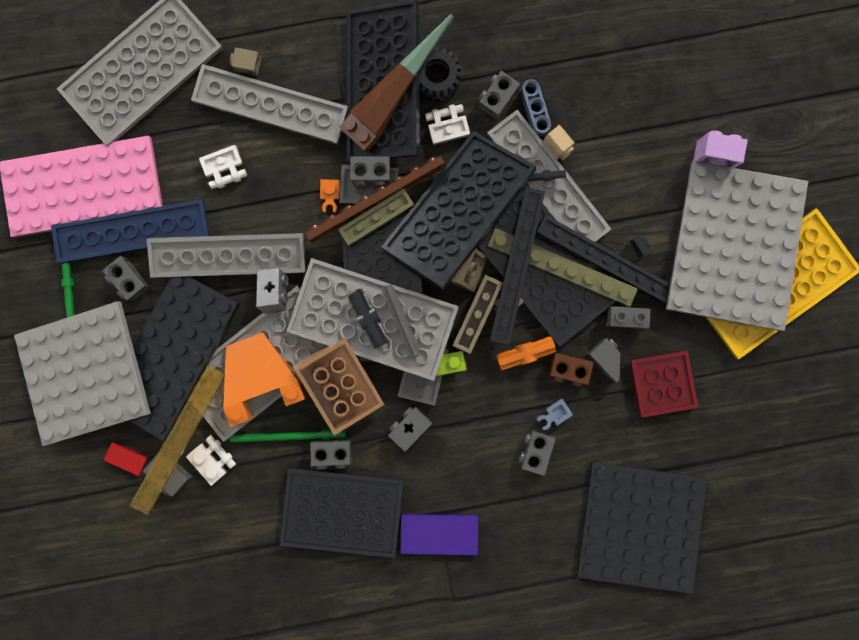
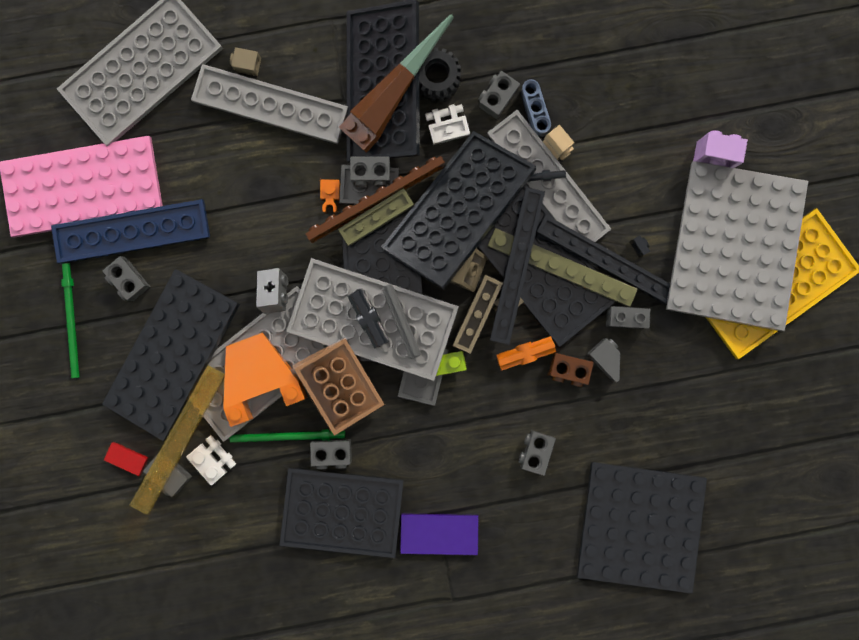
(82, 374): light grey plate -> none
(221, 161): white plate -> none
(225, 254): light grey plate -> none
(406, 439): dark grey brick -> none
(557, 412): sand blue plate -> none
(663, 384): dark red plate -> none

